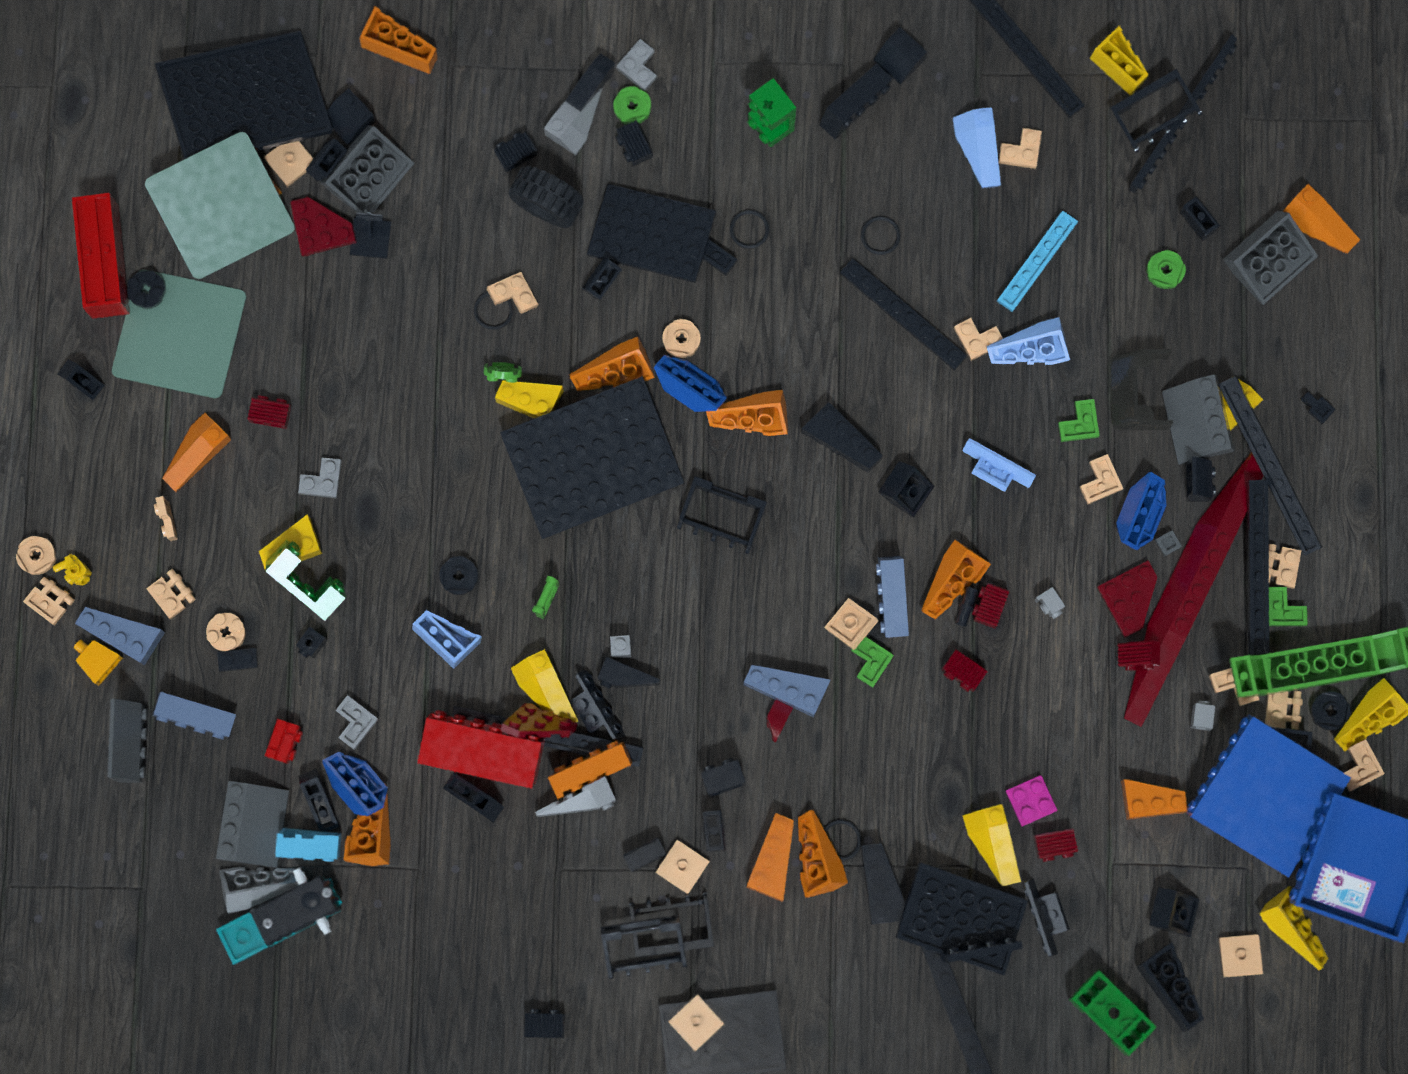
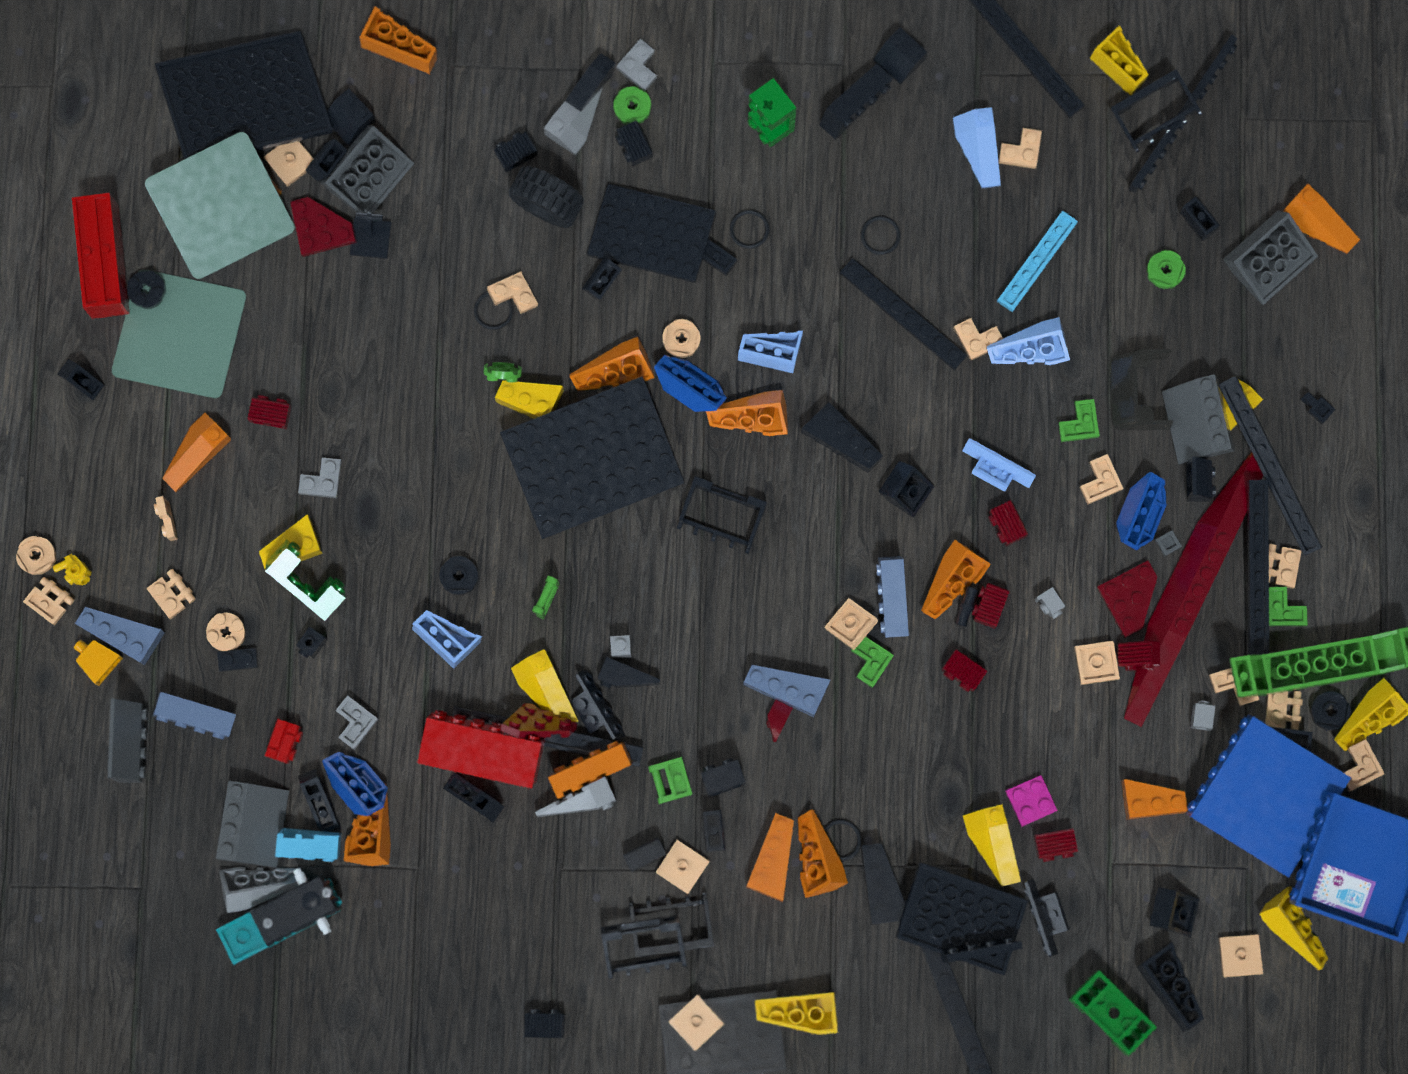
(676, 777): none -> bright green plate
(771, 350): none -> light blue wedge
(806, 1013): none -> yellow wedge
(1007, 523): none -> dark red brick
(1096, 662): none -> light nougat plate

